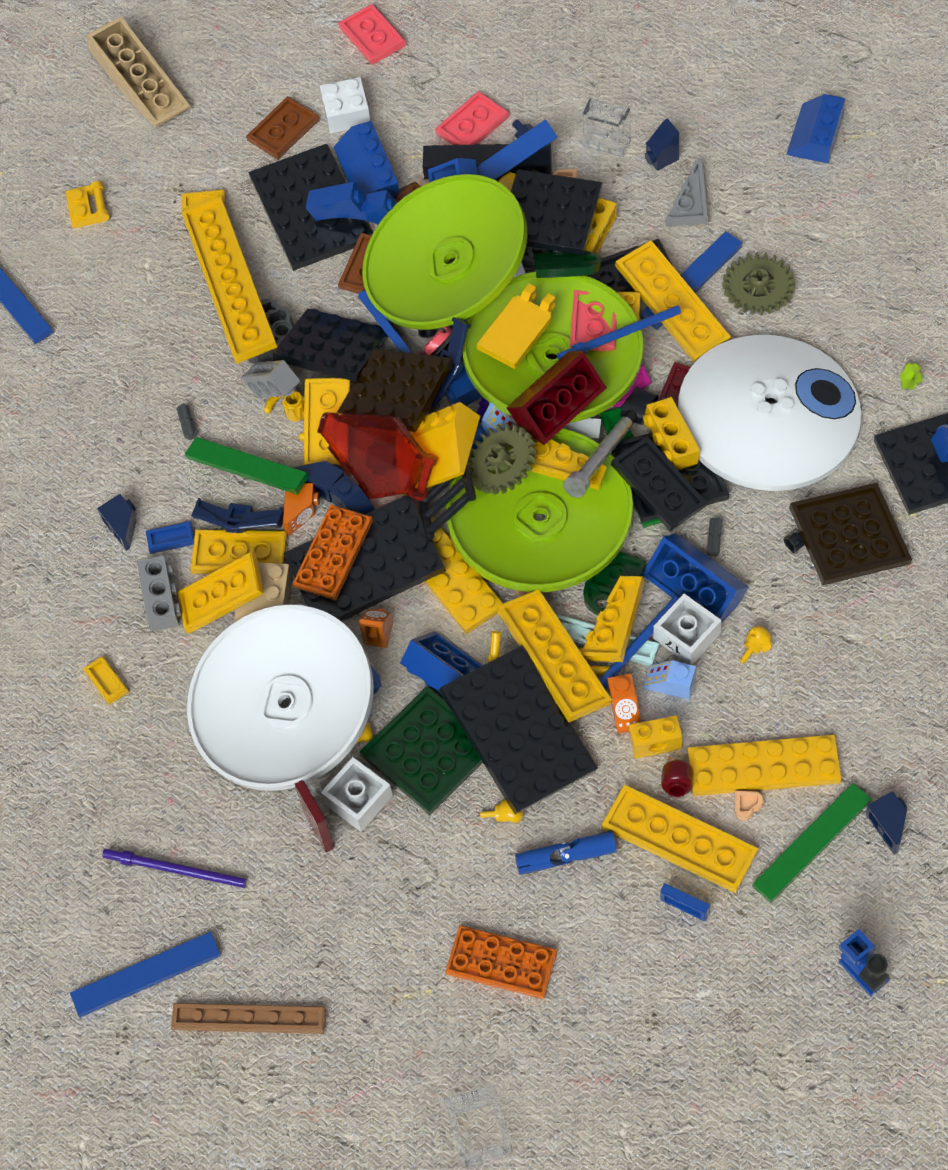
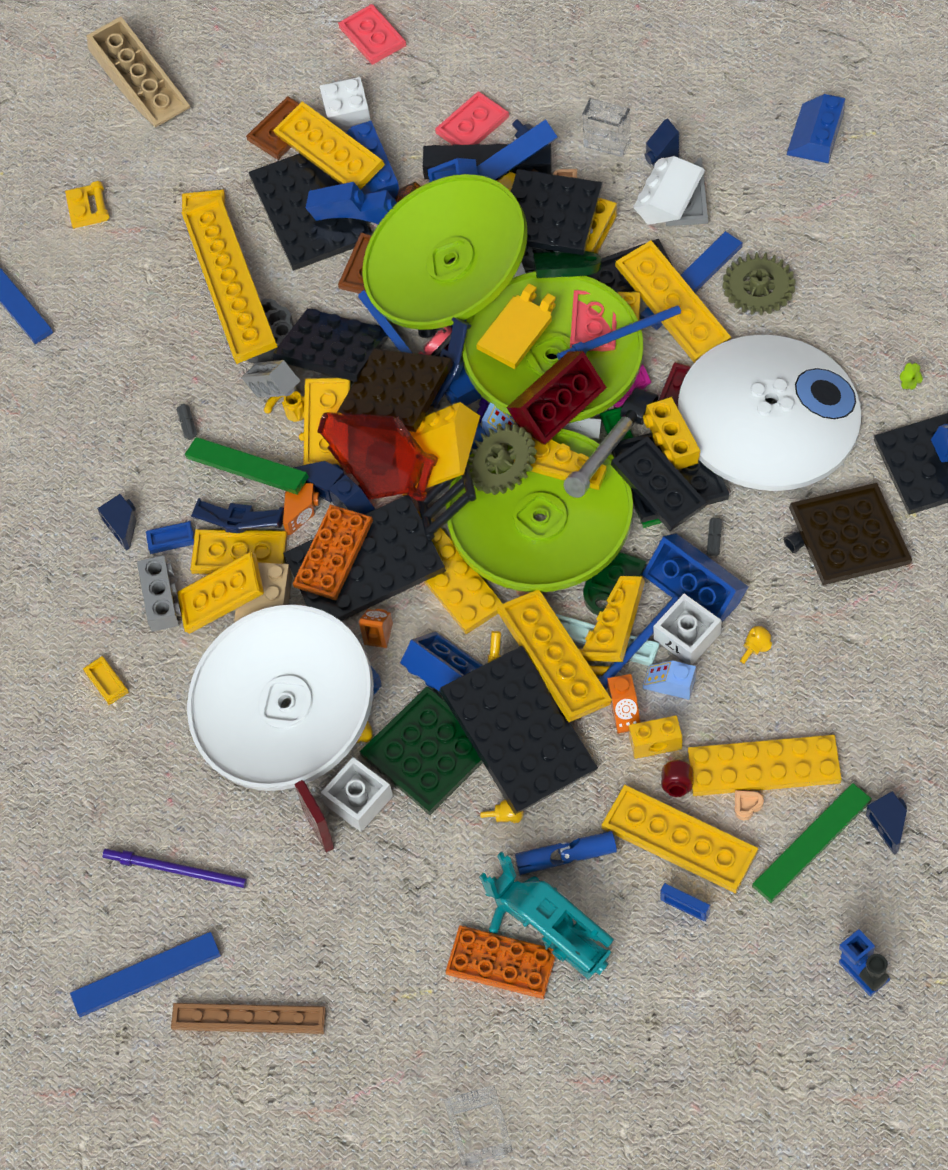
(328, 146): none -> yellow plate
(552, 915): none -> teal piece
(668, 190): none -> white slope

